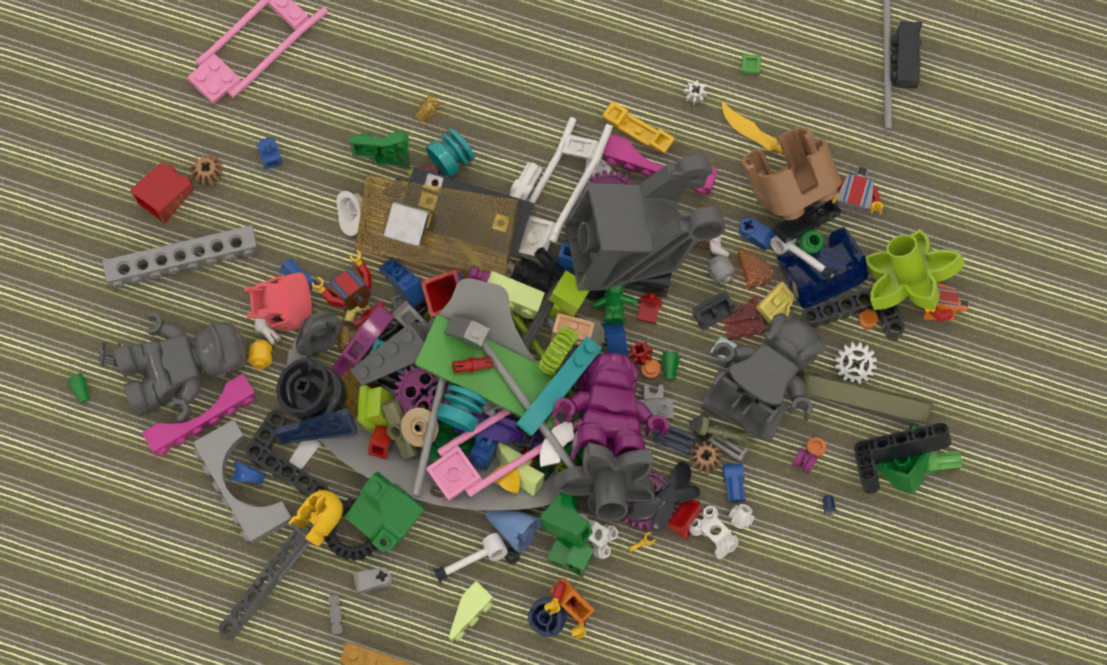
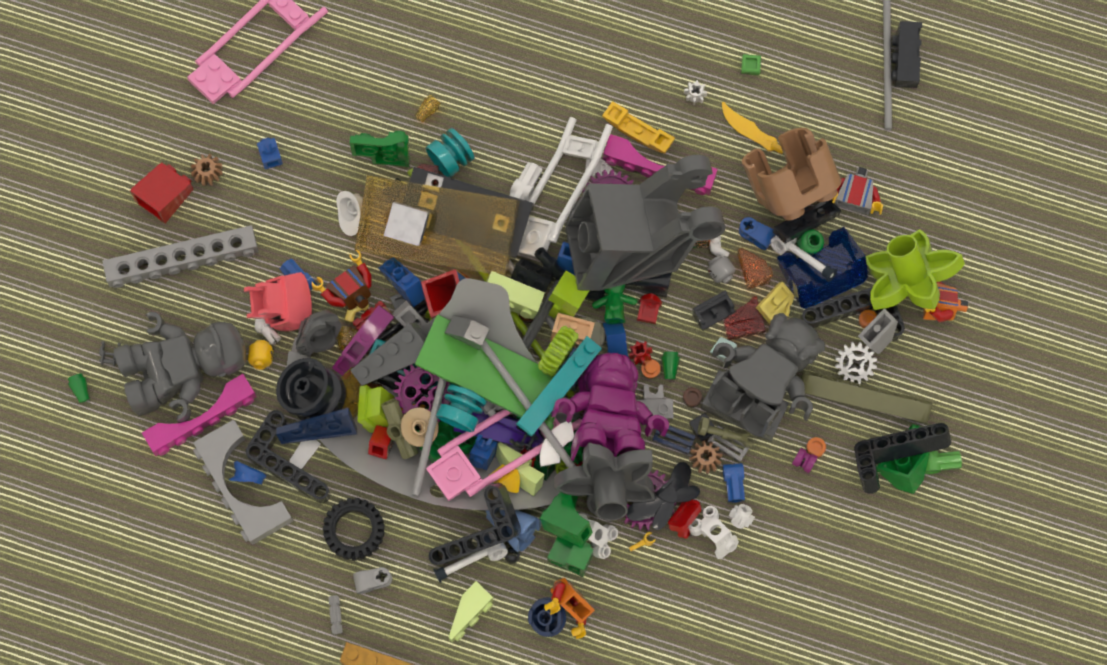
(320, 509): piece -> none
(384, 512): green slope -> none
(472, 364): red pin -> none
(477, 274): magenta wheel -> none
(482, 537): none -> black beam
(692, 397): none -> reddish brown tile
(829, 504): dark blue piece -> none
(879, 331): none -> light grey slope

